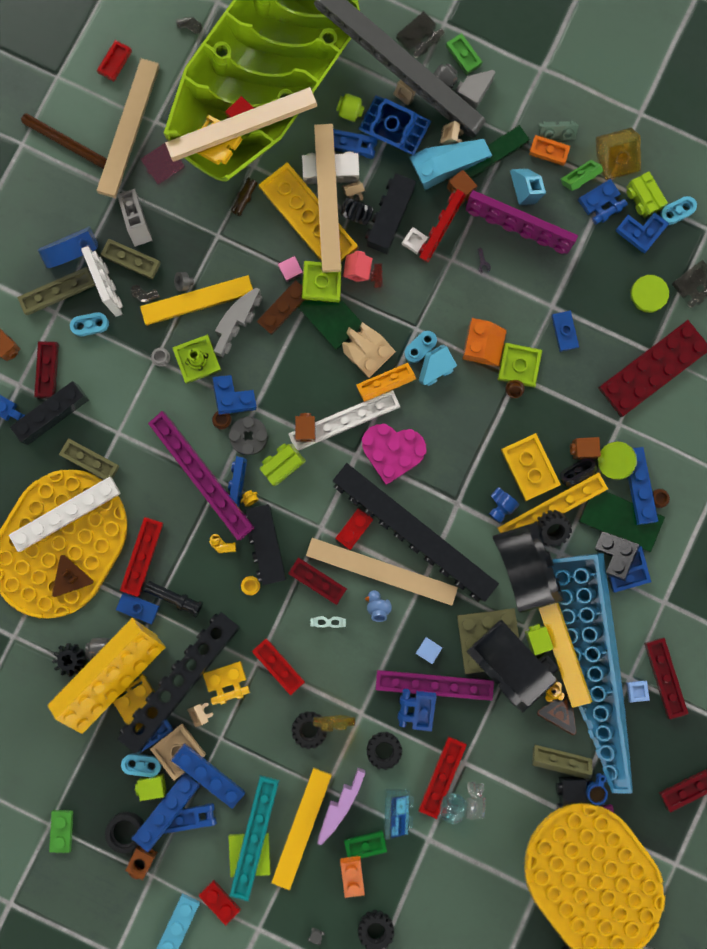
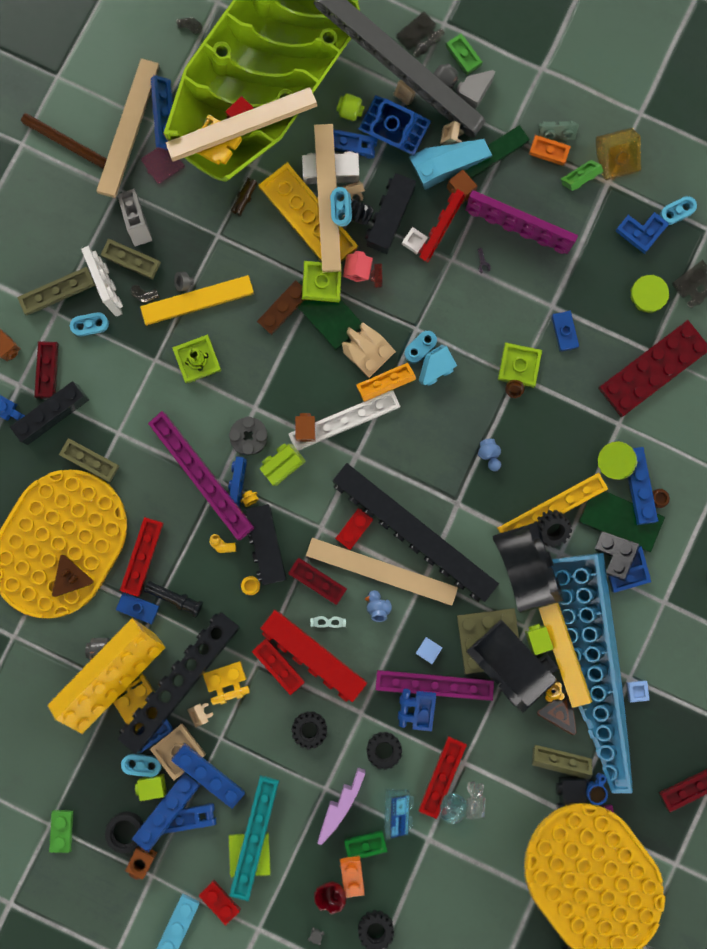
(64, 514): white plate -> none
(67, 248): blue brick -> none
(69, 668): black gear -> none
(114, 60): red plate -> none
(160, 357): light grey plate -> none
(162, 106): none -> blue plate
(221, 421): reddish brown plate -> none
(230, 401): blue plate -> none
(239, 314): light grey slope -> none
(290, 268): bright pink tile -> none
(301, 828): yellow tile -> none
(313, 655): none -> red brick
(330, 897): none -> dark red hair
(339, 722): clear yellow plate -> none
(341, 208): none -> medium azure plate
(392, 451): dark pink plate -> none
(484, 342): orange slope -> none
(490, 451): none -> medium blue animal
(505, 505): blue piece -> none
(528, 186): medium azure slope -> none
(530, 467): yellow plate -> none
(578, 472): black plate -> none
(585, 448): dark orange brick -> none
(600, 196): blue plate -> none
(646, 195): lime brick -> none
(666, 678): dark red plate -> none

